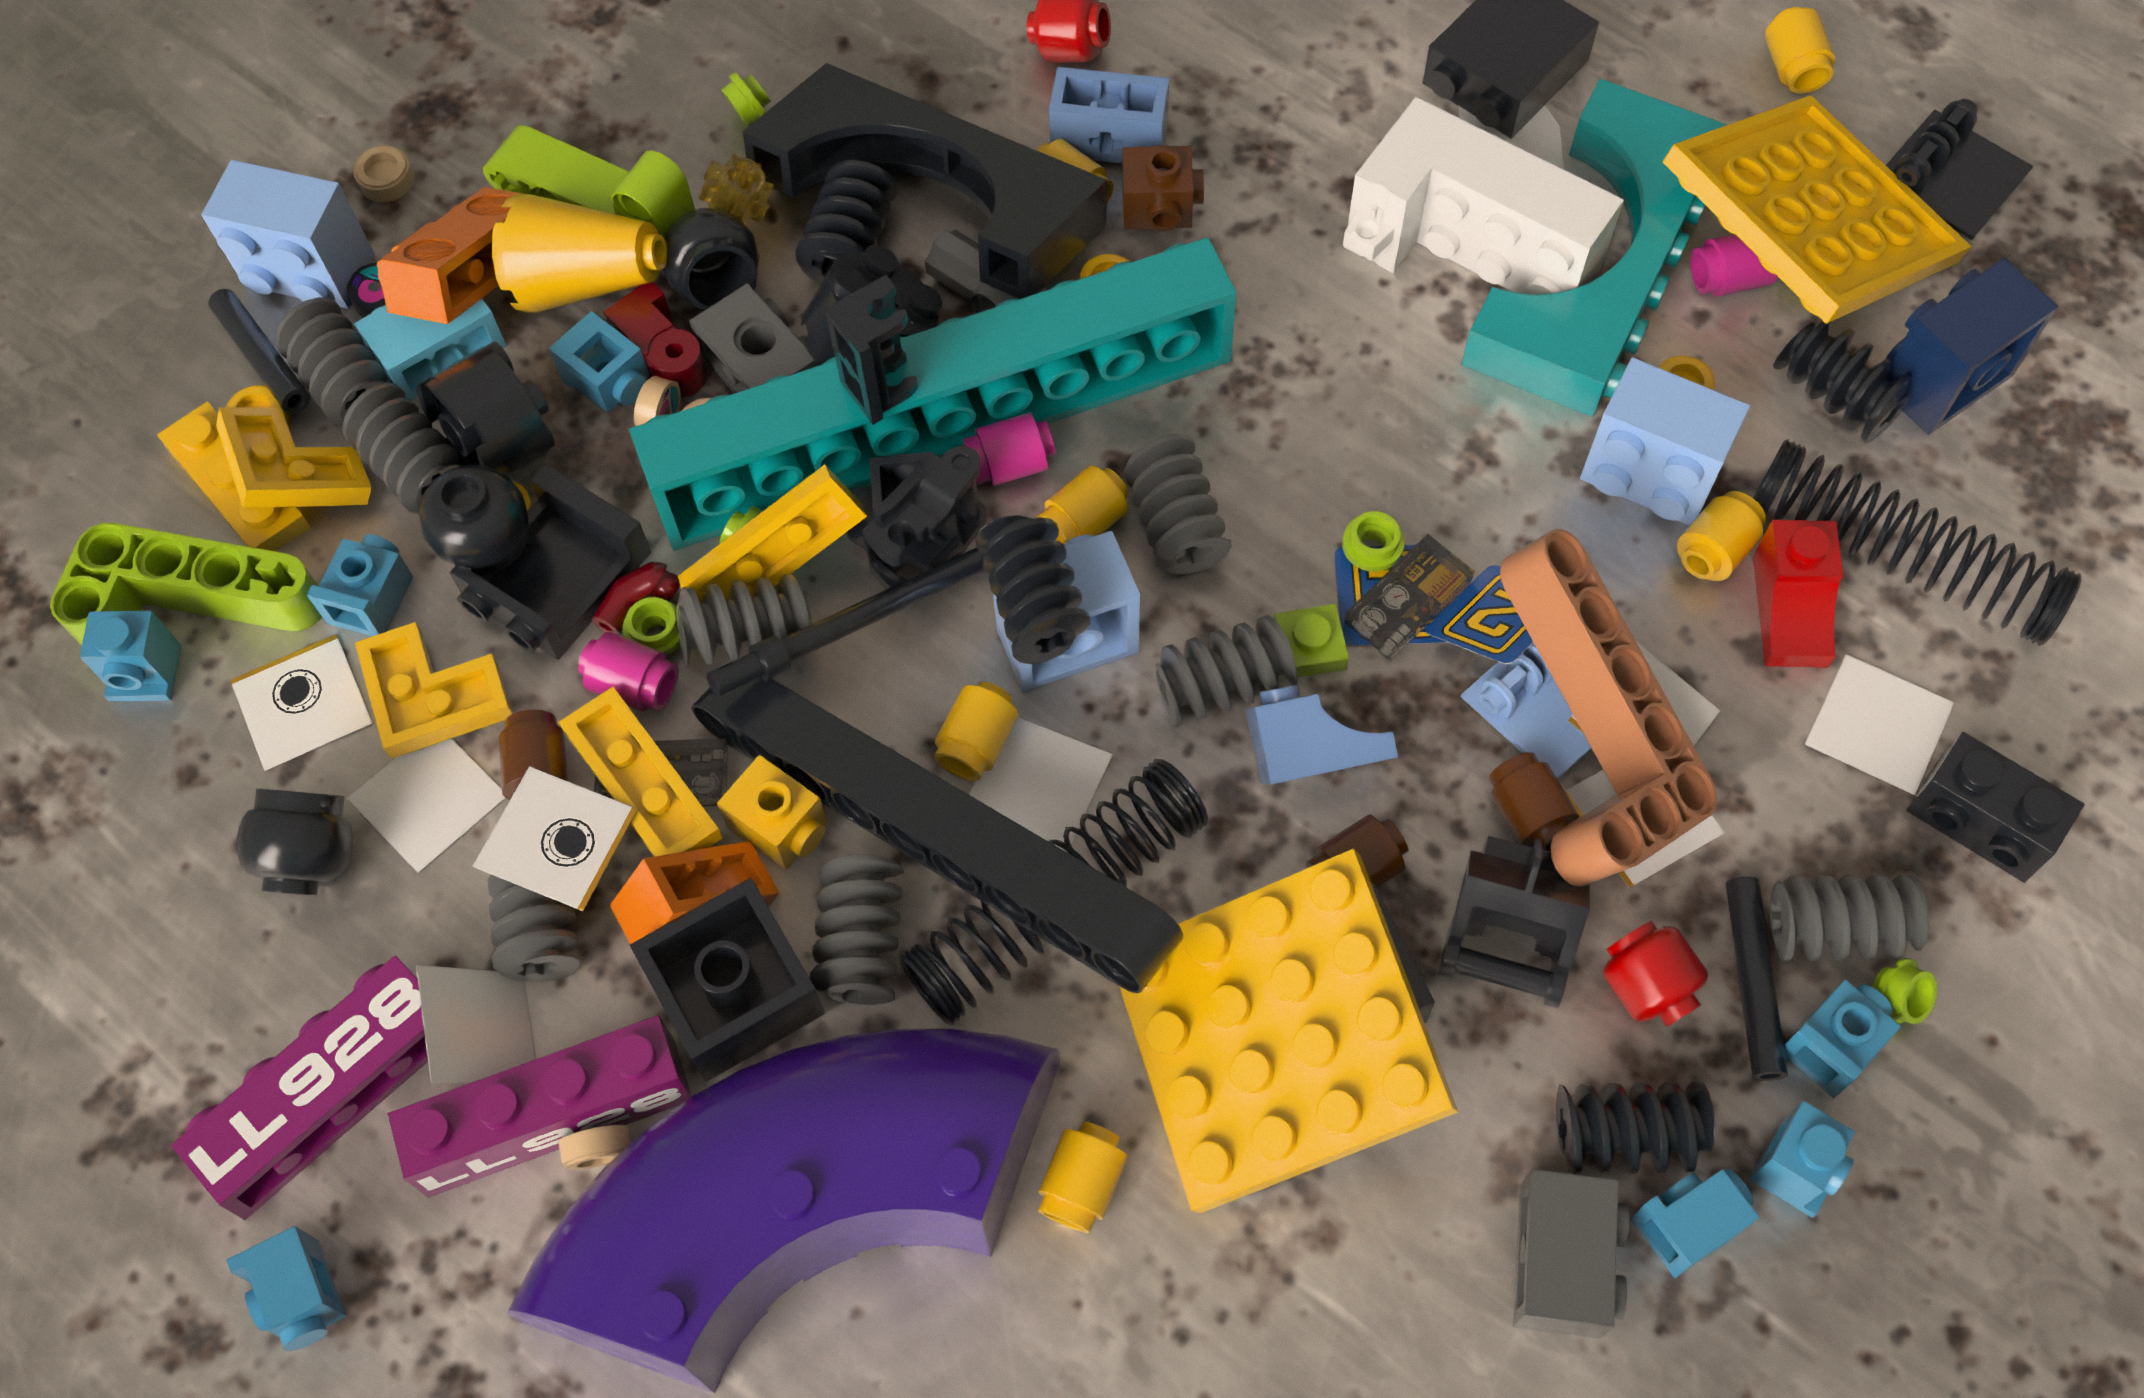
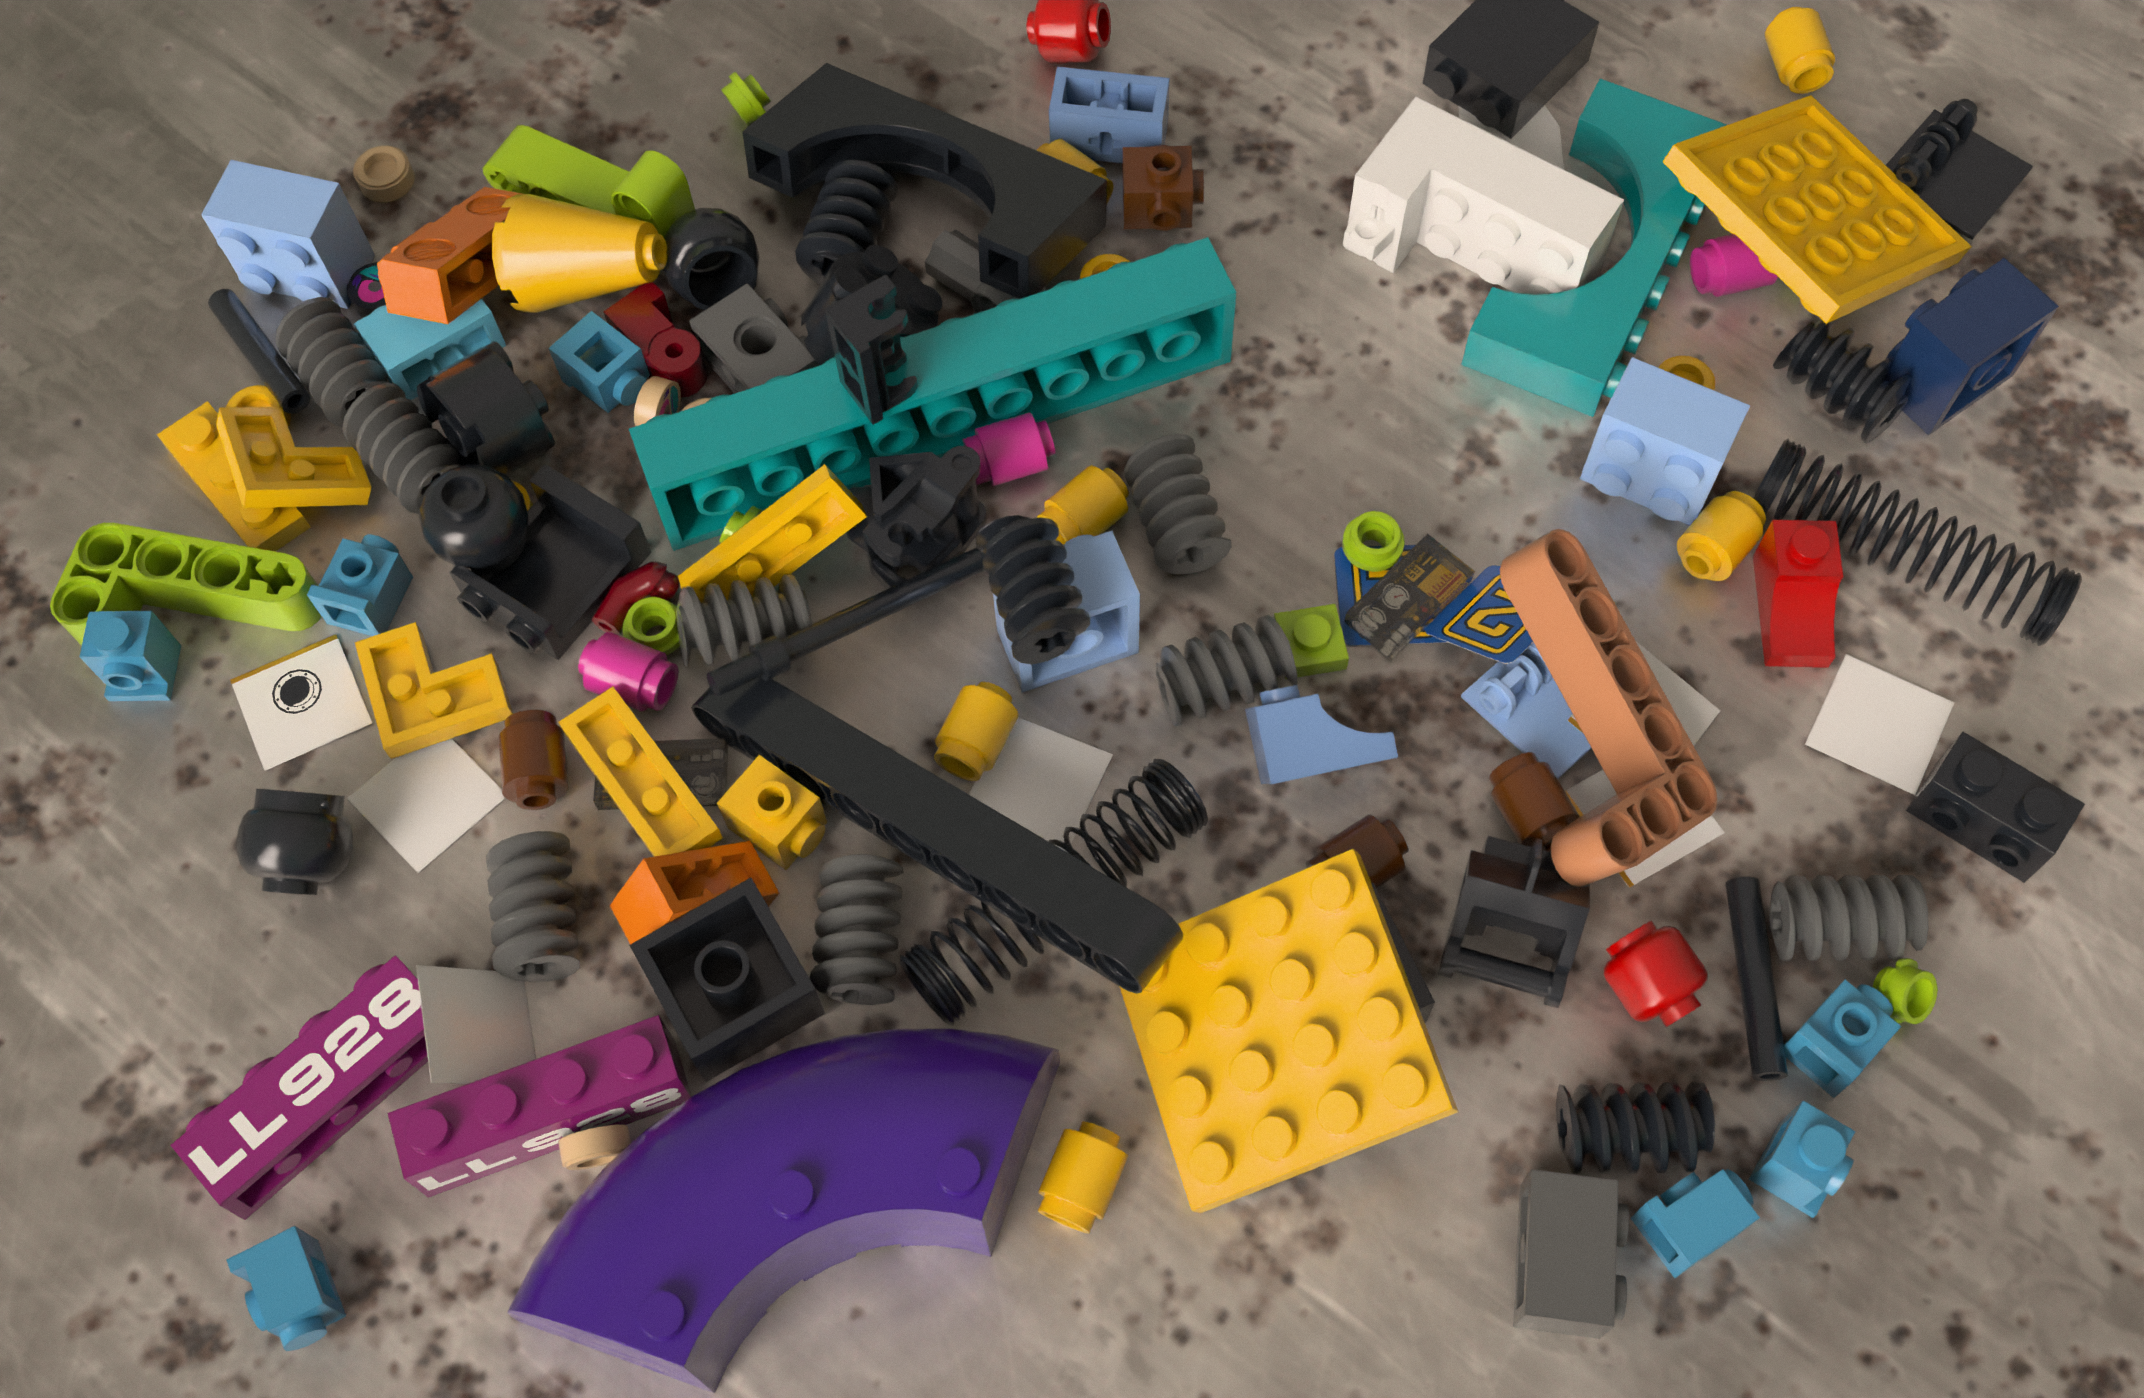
(555, 838): white sticker -> none
(737, 188): clear yellow gear -> none

